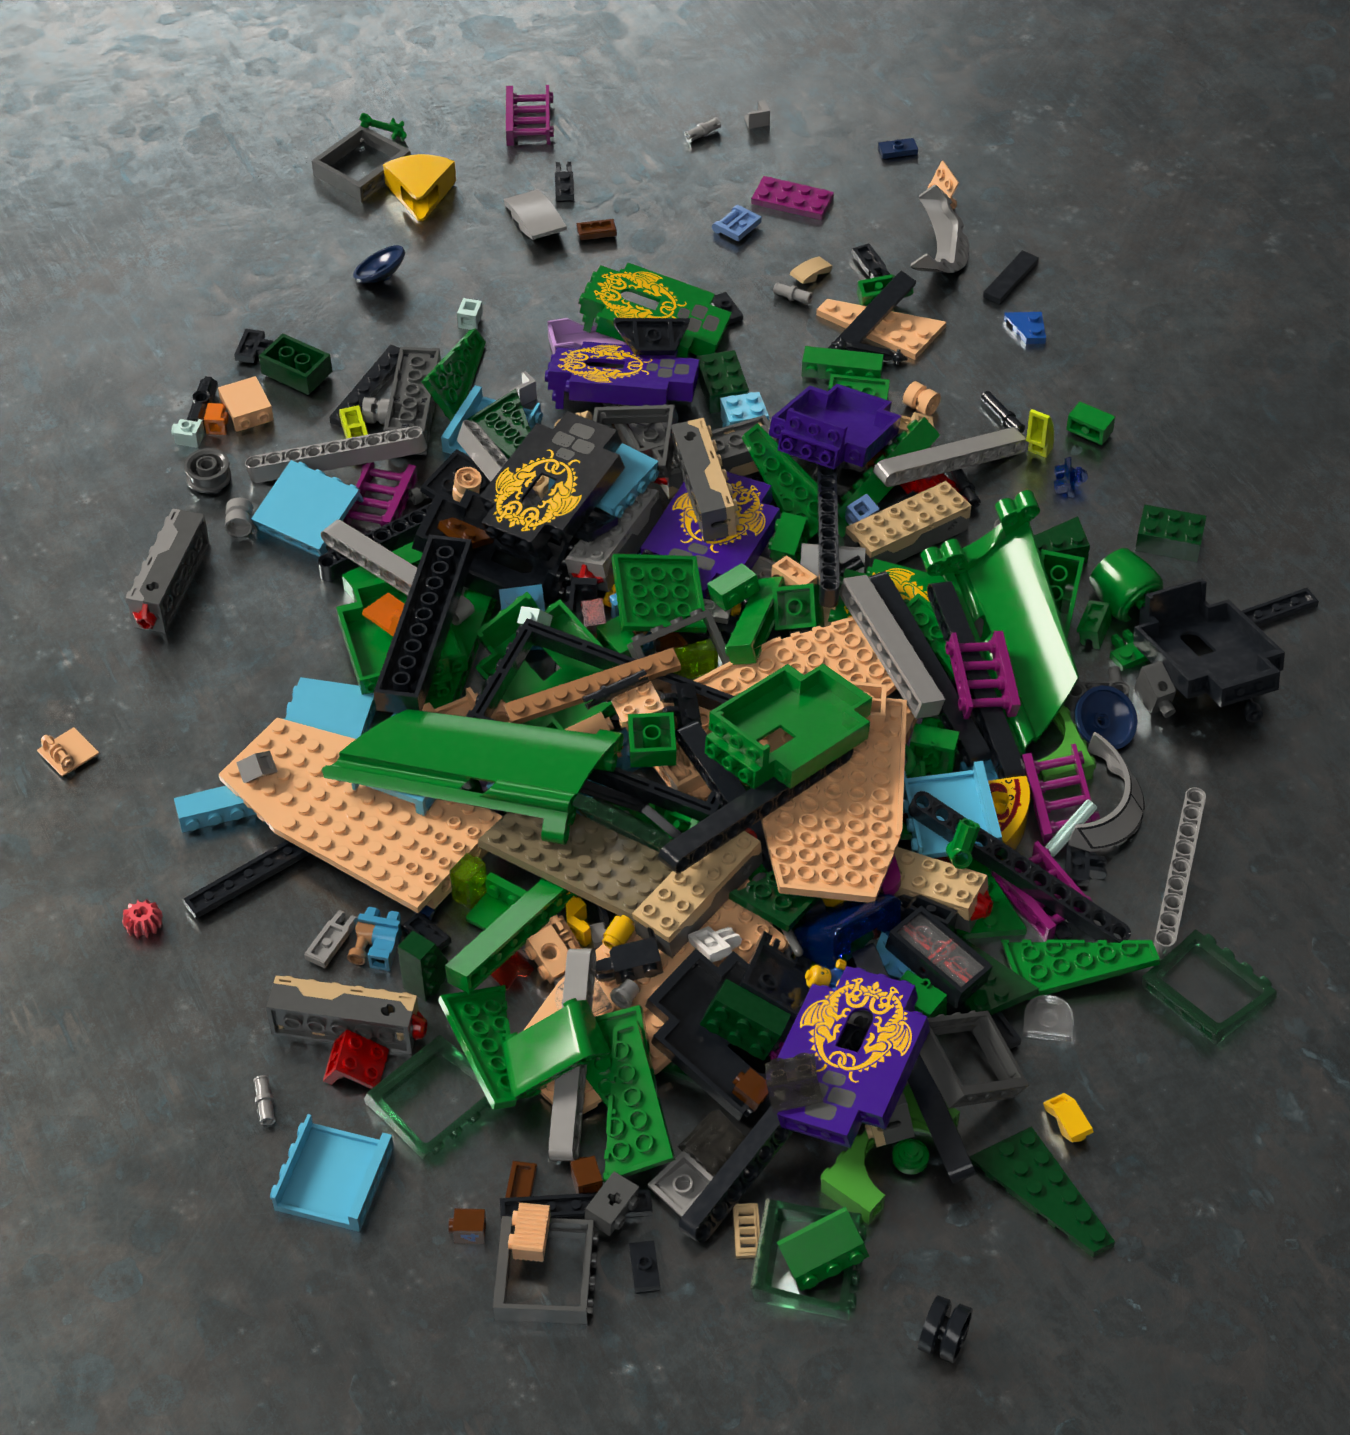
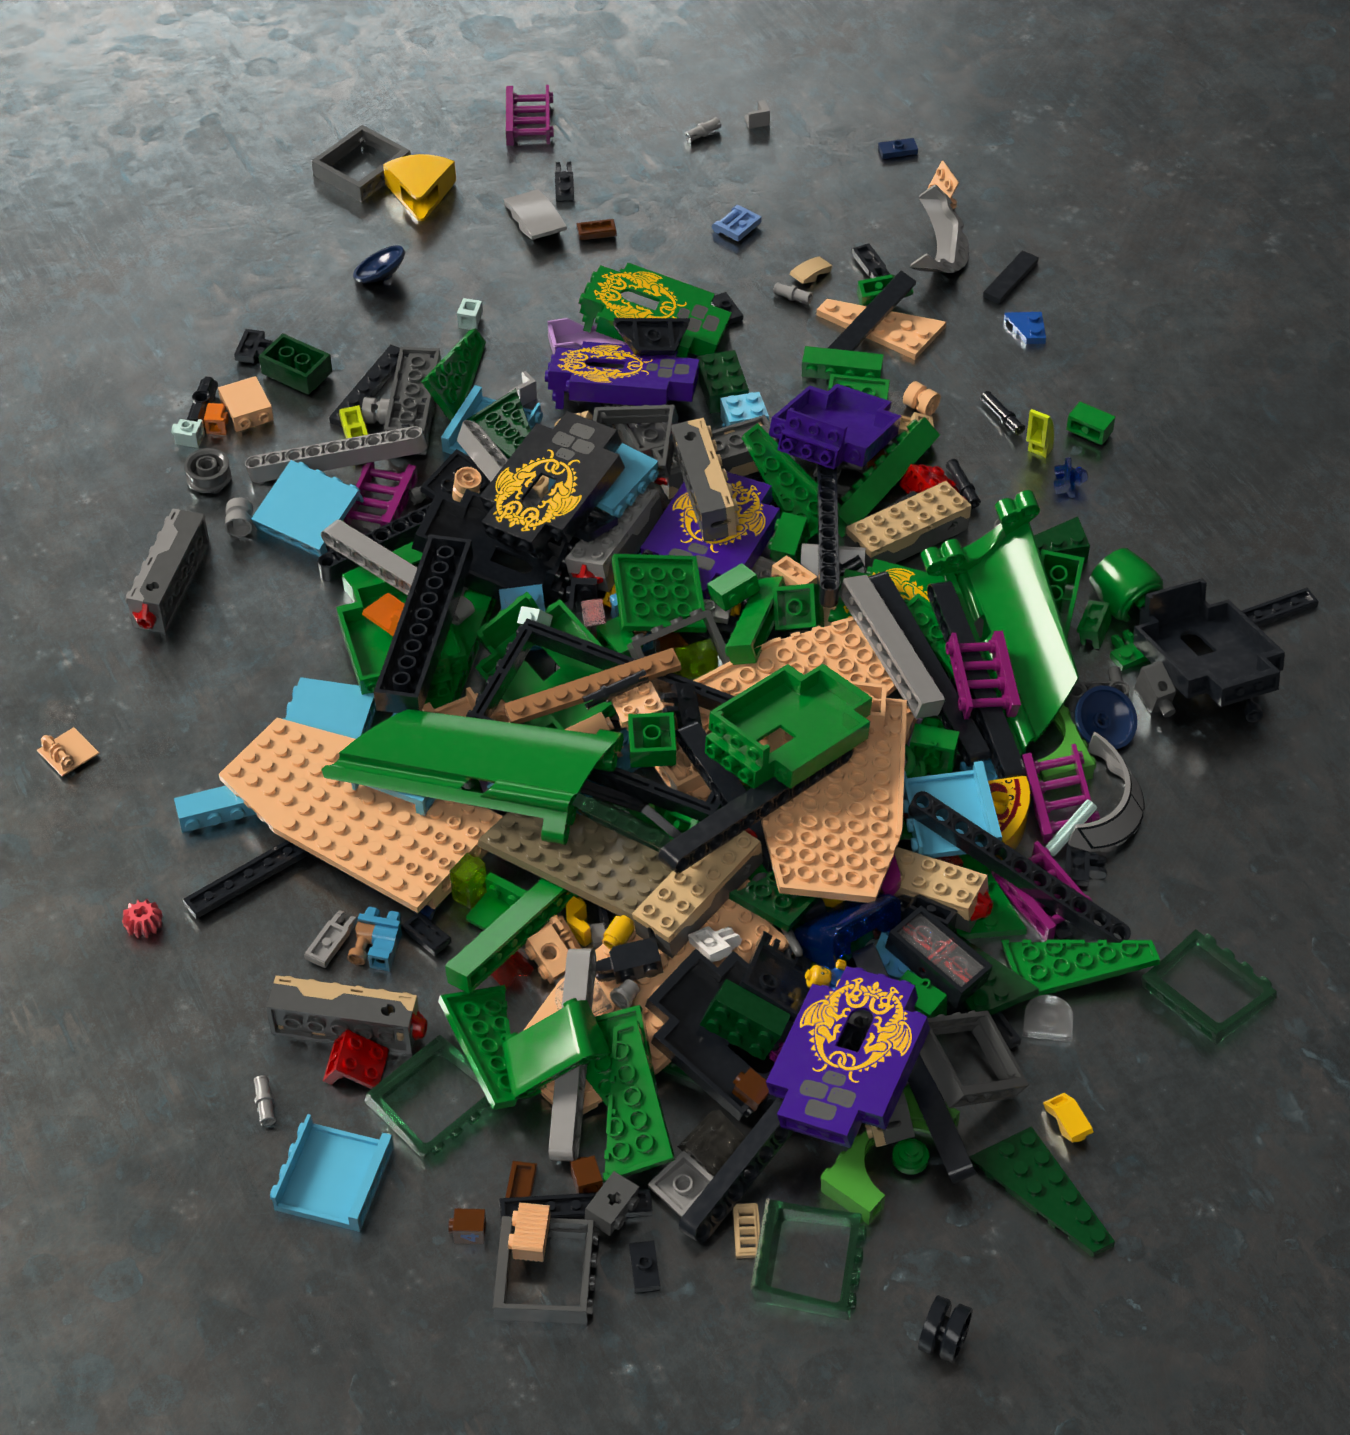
(256, 766): light grey panel -> none
(397, 129): green bar -> none
(421, 966): dark green wedge -> none
(456, 528): reddish brown wing -> none
(792, 197): magenta plate -> none
(793, 1082): clear smoke bracket -> none
(823, 1249): green slope -> none
(854, 346): black wheel -> none
(863, 506): medium blue brick -> none
(950, 457): light grey beam -> none
(963, 843): green piece -> none
(1170, 533): dark green brick -> none
(1179, 871): light grey beam -> none

